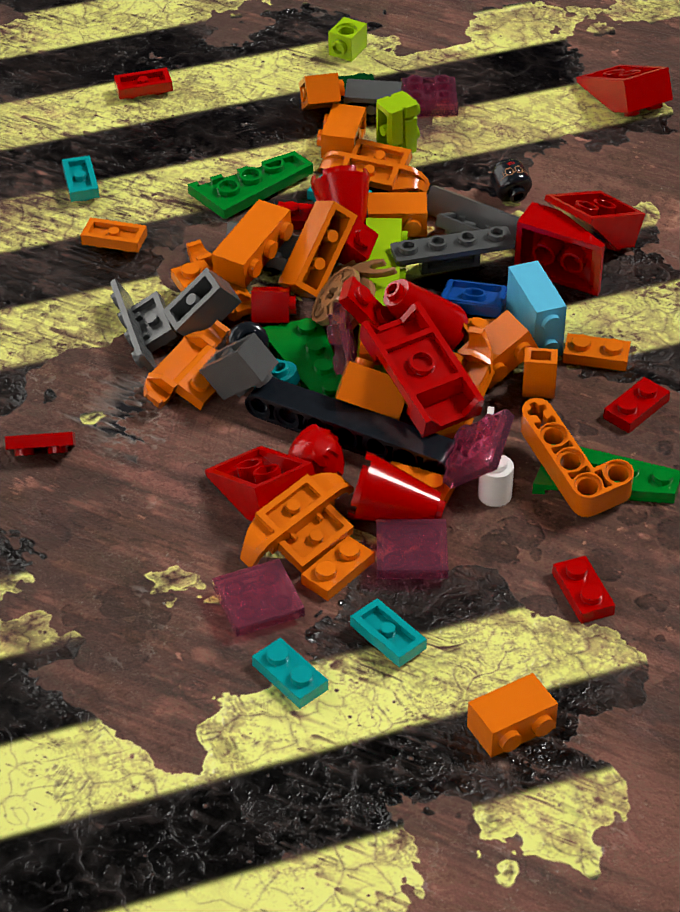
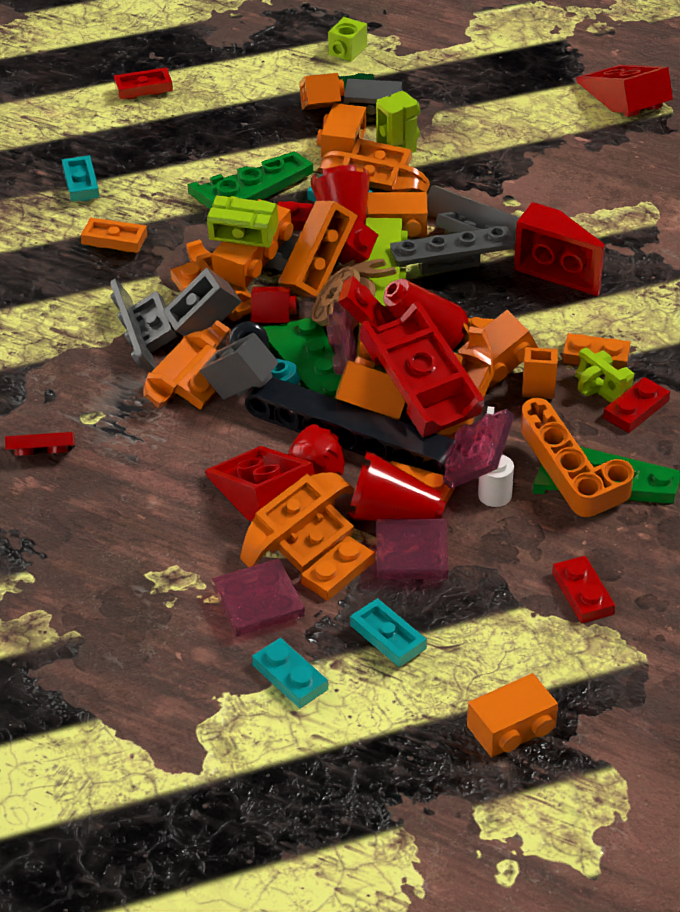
(242, 221): none -> lime brick
(434, 94): clear pink tile -> none
(476, 297): blue tile -> none
(510, 180): black head -> none
(536, 304): medium azure brick -> none
(597, 364): none -> lime hips
(601, 216): red slope -> none

